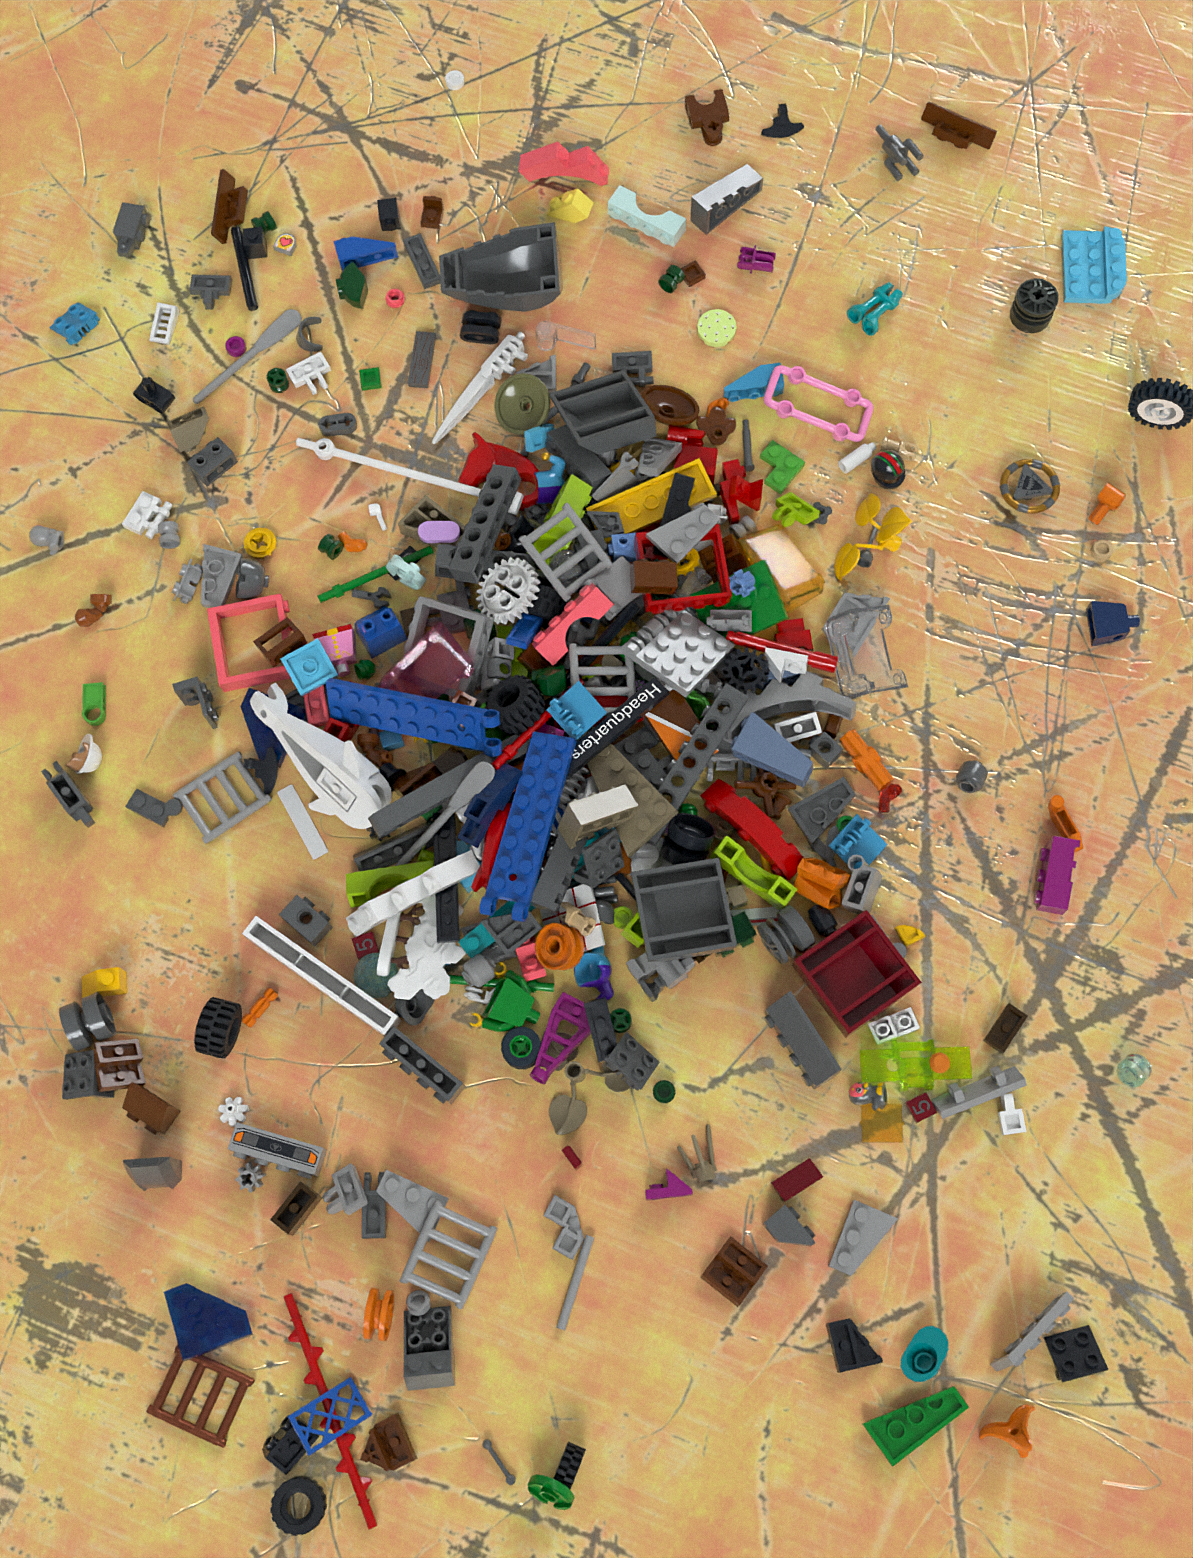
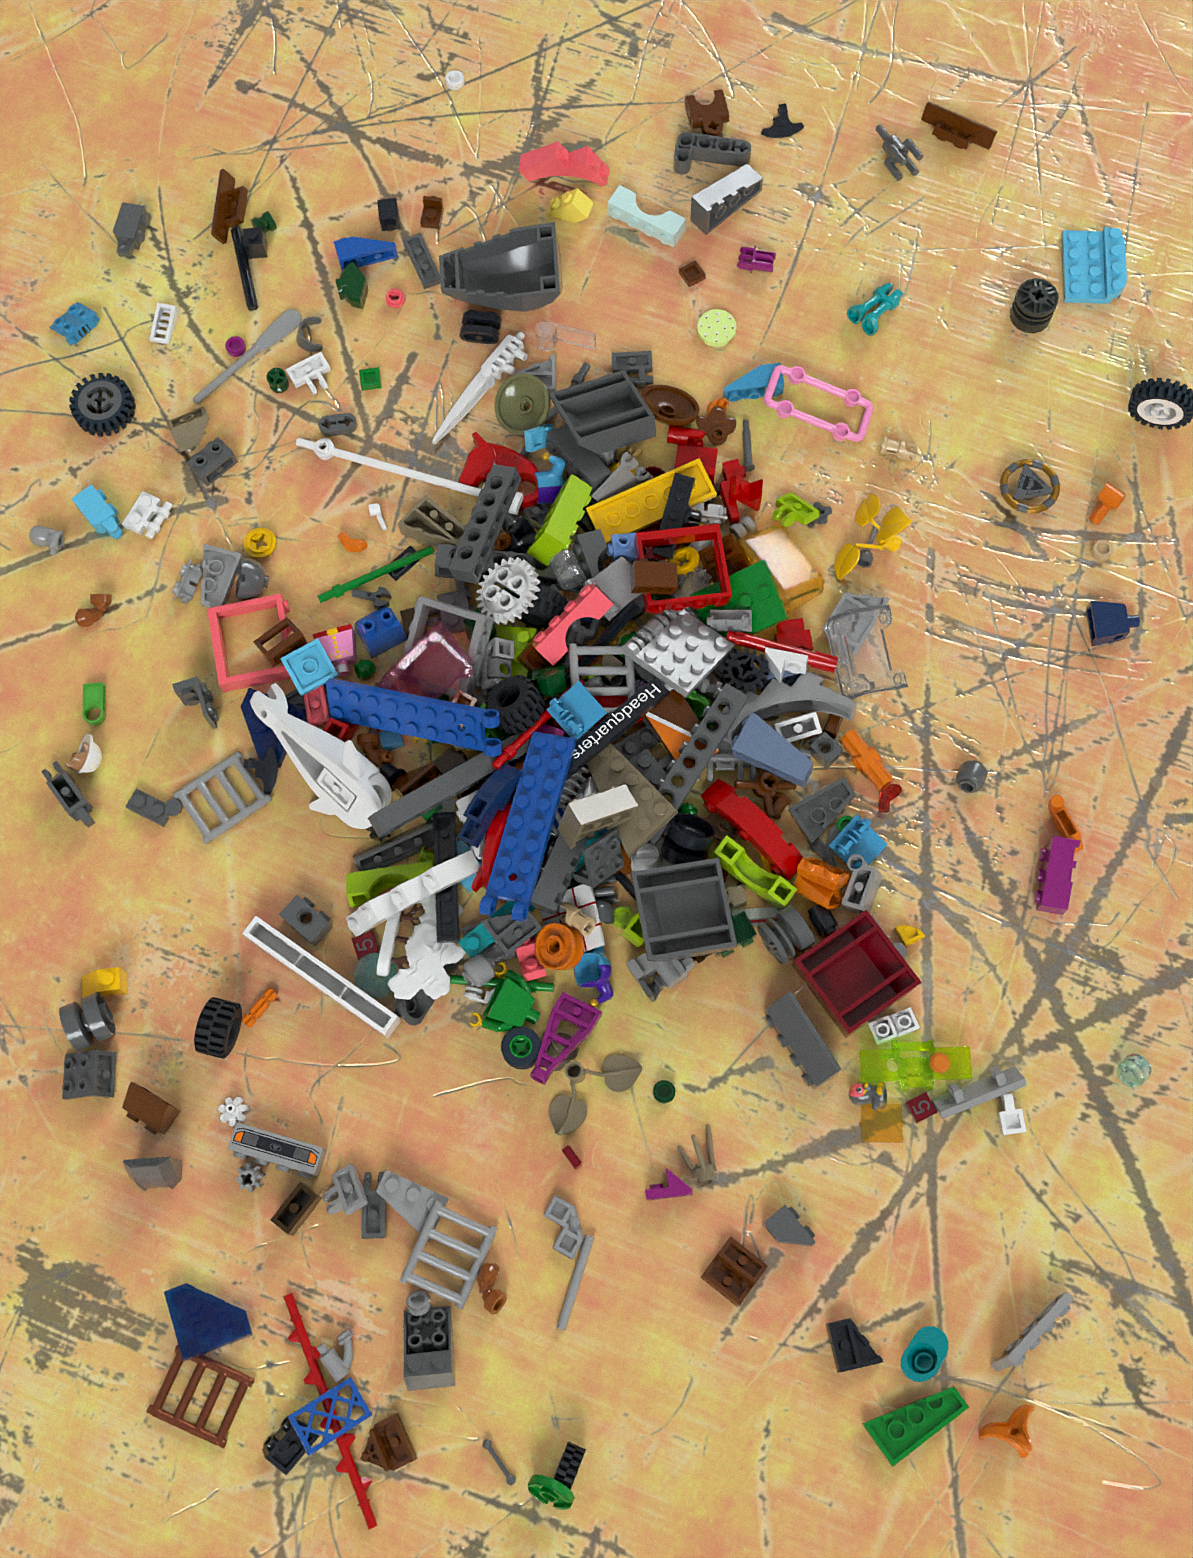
(98, 512): none -> medium azure hinge
(115, 409): none -> wheel
(118, 1064): reddish brown slope -> none
(154, 395): black beam -> none
(169, 537): light grey wheel -> none
(210, 288): dark grey hinge -> none
(279, 1506): black tyre -> none
(285, 244): tile -> none
(302, 822): white sticker -> none
(330, 546): dark green wheel -> none
(331, 1360): none -> light grey plant
(378, 1314): orange wheel -> none
(407, 572): light aqua plate -> none
(417, 1061): dark grey brick -> none
(422, 359): dark grey tile -> none
(439, 532): lavender tile -> none
(473, 784): light grey piece -> none
(493, 1299): none -> dark orange arm
(524, 631): blue tile -> none
(540, 558): light grey bar -> none
(601, 1027): black hinge -> none
(607, 521): dark grey piece -> none
(621, 1016): dark green wheel -> none
(631, 1061): dark grey hinge -> none
(657, 455): light grey wing -> none
(669, 281): dark green wheel -> none
(684, 533): light grey wing -> none
(709, 149): none -> dark grey beam
(742, 583): medium blue gear -> none
(785, 466): bright green plate -> none
(796, 1180): dark red slope -> none
(856, 457): white cylinder -> none
(859, 1236): light grey wing -> none
(888, 466): black helmet -> none
(1005, 1028): dark brown plate -> none
(1075, 1354): black hinge -> none

